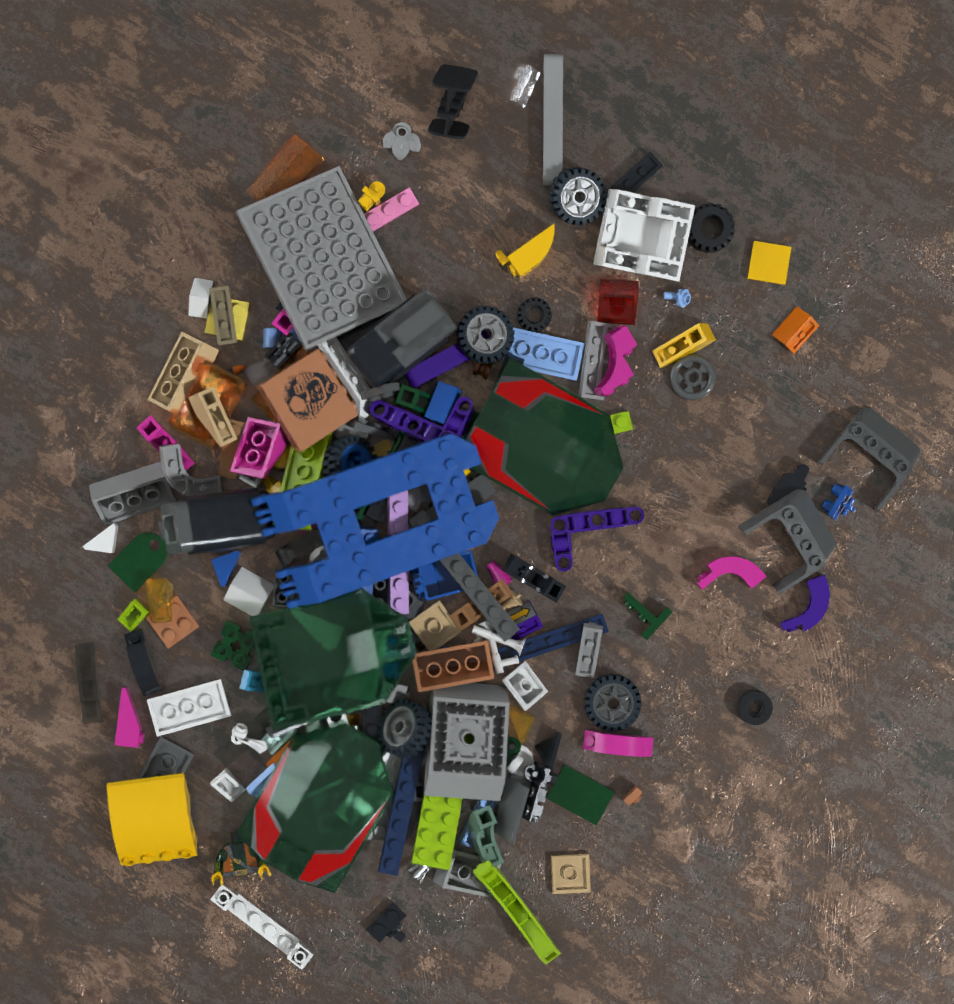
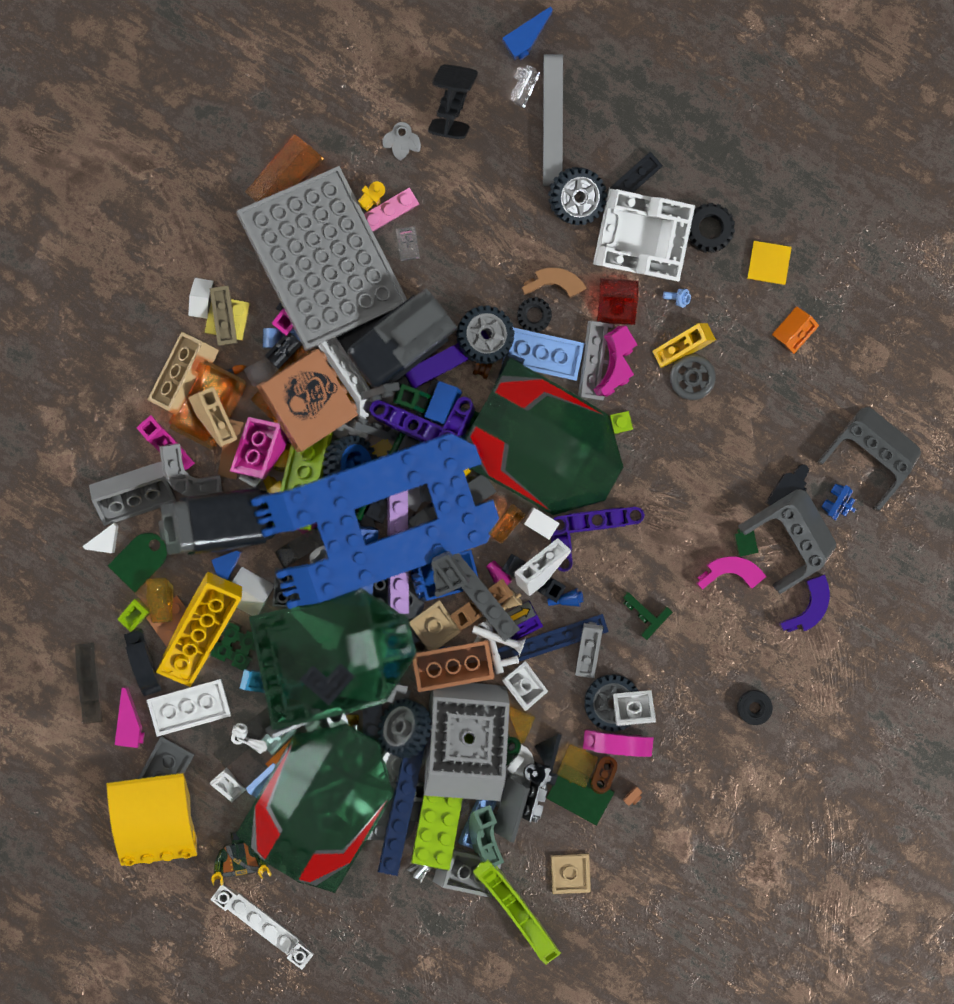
(199, 628): none -> yellow slope
(327, 687): none -> black plate
(388, 924): black hinge -> none
(407, 243): none -> clear slope
(447, 574): none -> dark grey wing
(507, 524): none -> clear orange tile
(523, 38): none -> blue slope
(529, 255): yellow piece -> none
(540, 523): none -> white slope
(541, 567): none -> white slope
(555, 276): none -> medium nougat arch
(571, 598): none -> blue cone
(577, 766): none -> clear yellow piece
(603, 775): none -> reddish brown plate
(634, 708): none -> white slope
(746, 543): none -> dark green brick

